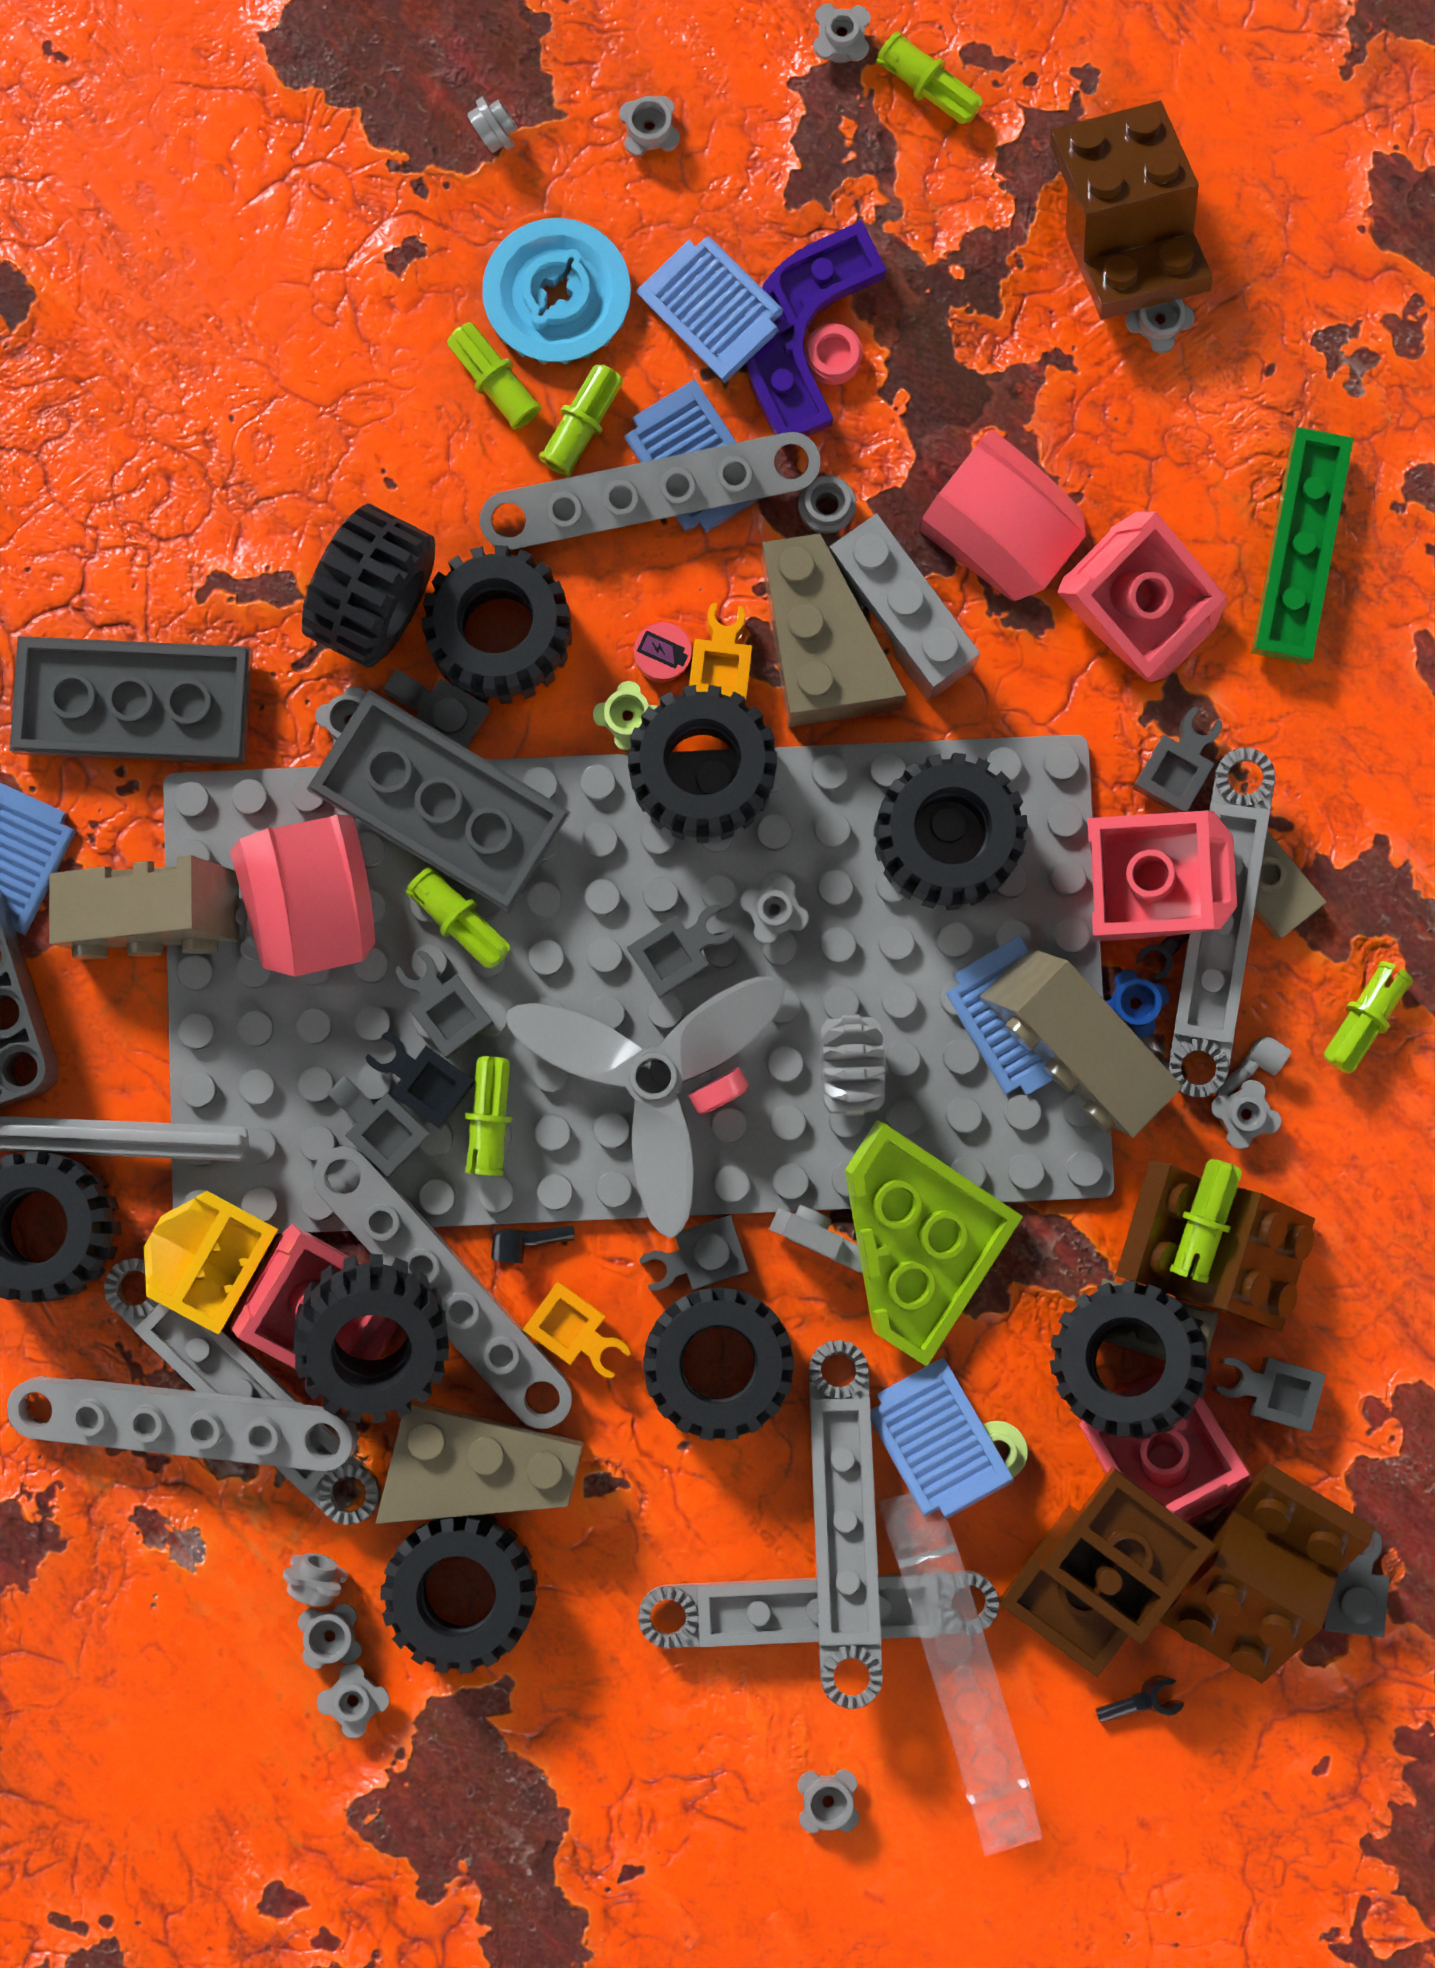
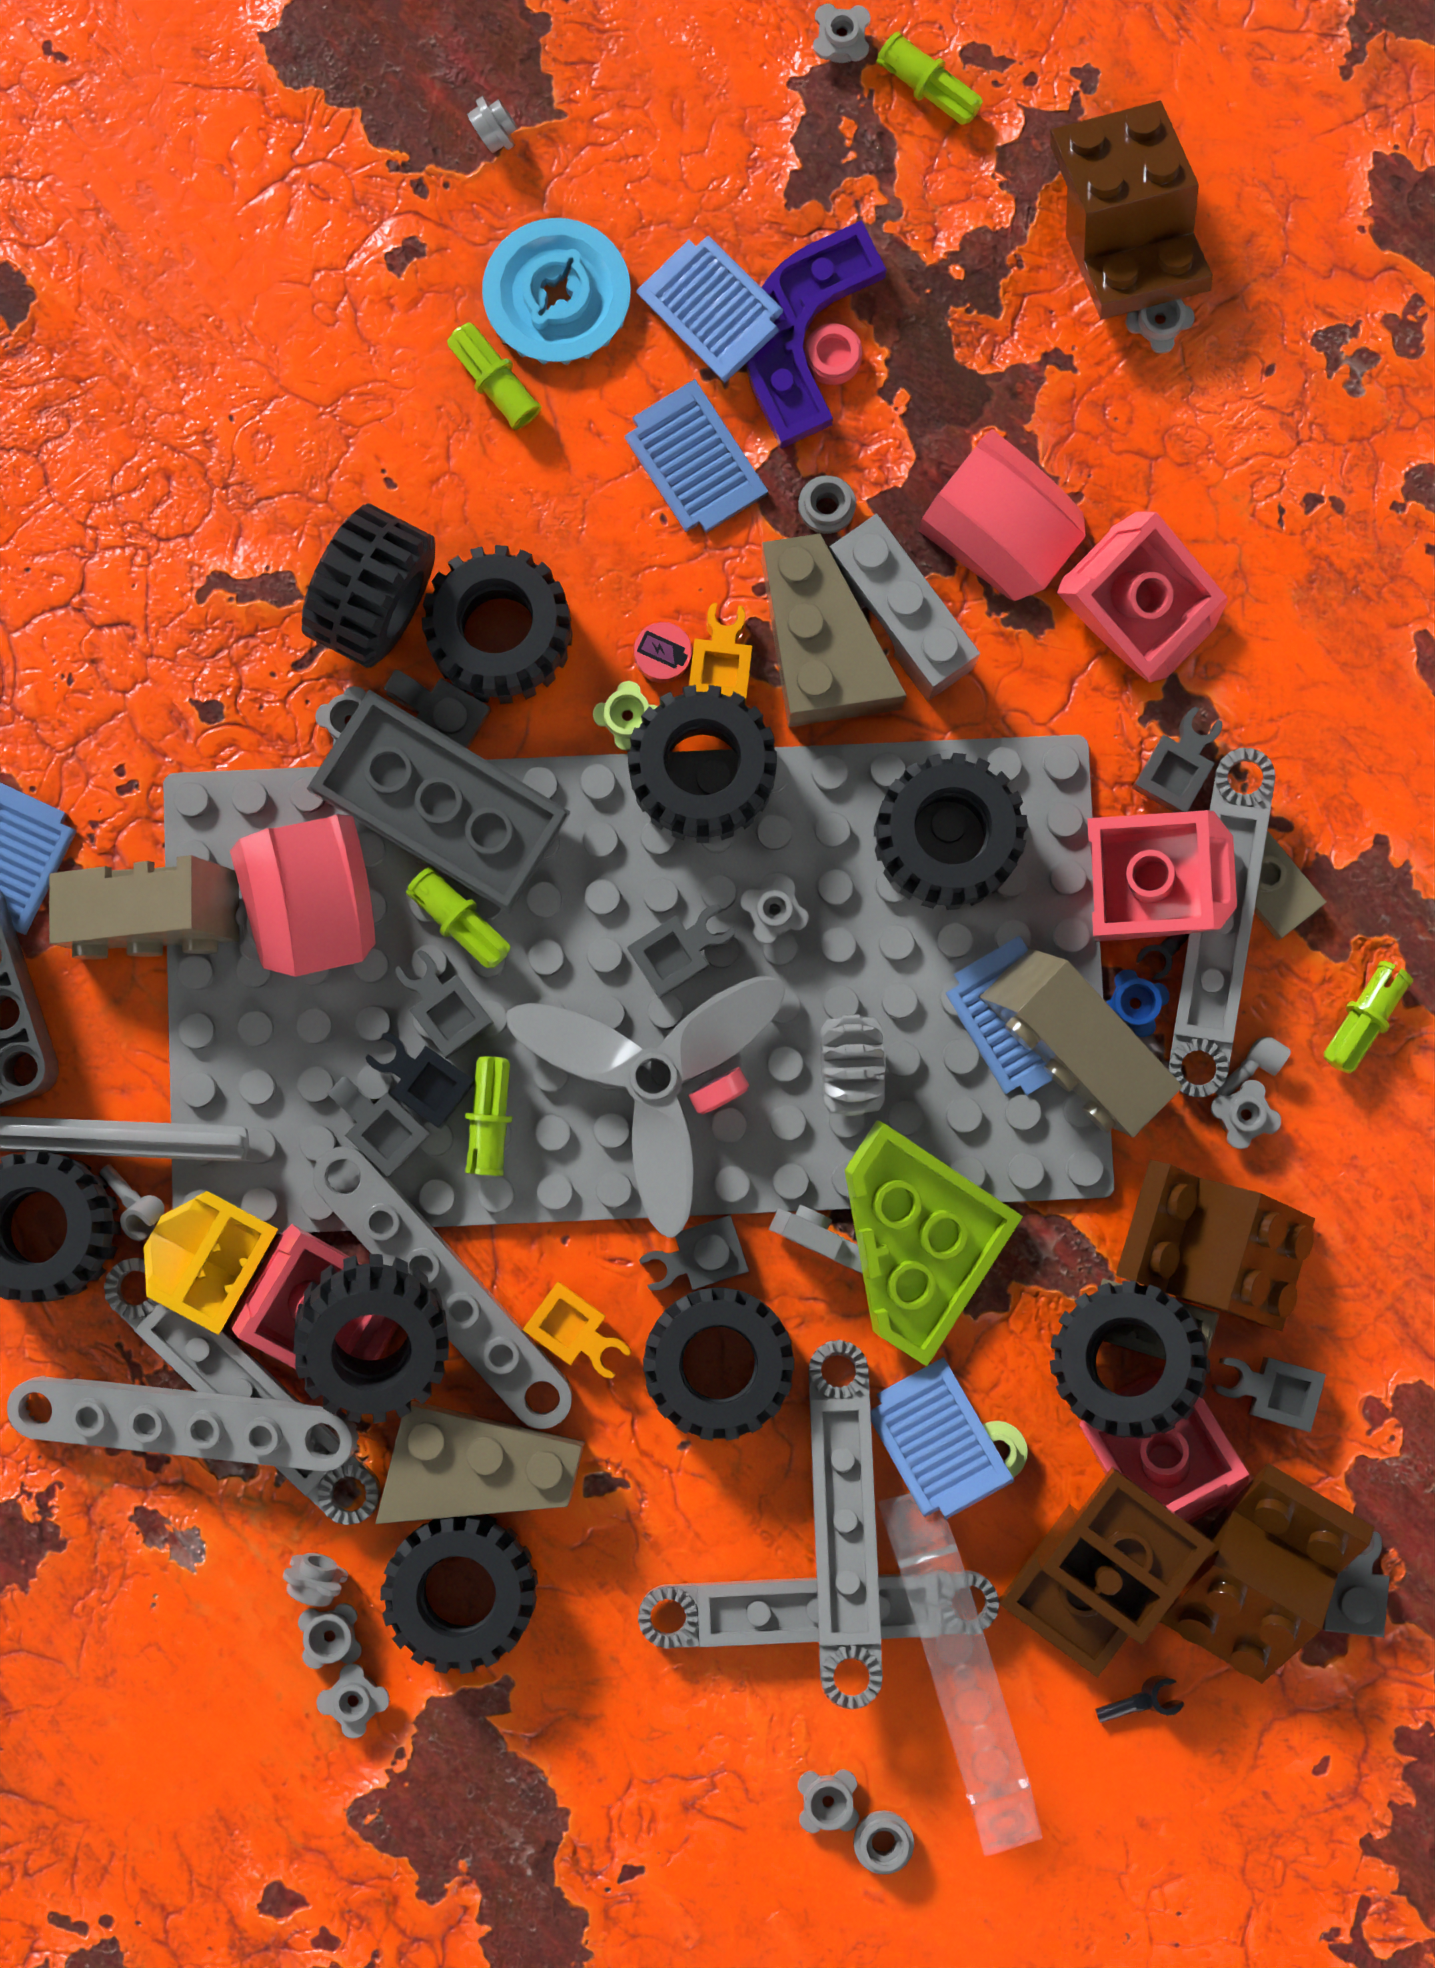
(131, 700): dark grey piece -> none
(141, 1212): none -> light grey hand
(510, 1244): black hand -> none
(581, 420): lime axle -> none
(649, 109): light grey plate -> none
(650, 490): light grey plate -> none
(883, 1861): none -> light grey plate
(1207, 1219): lime axle -> none
(1302, 545): green plate -> none

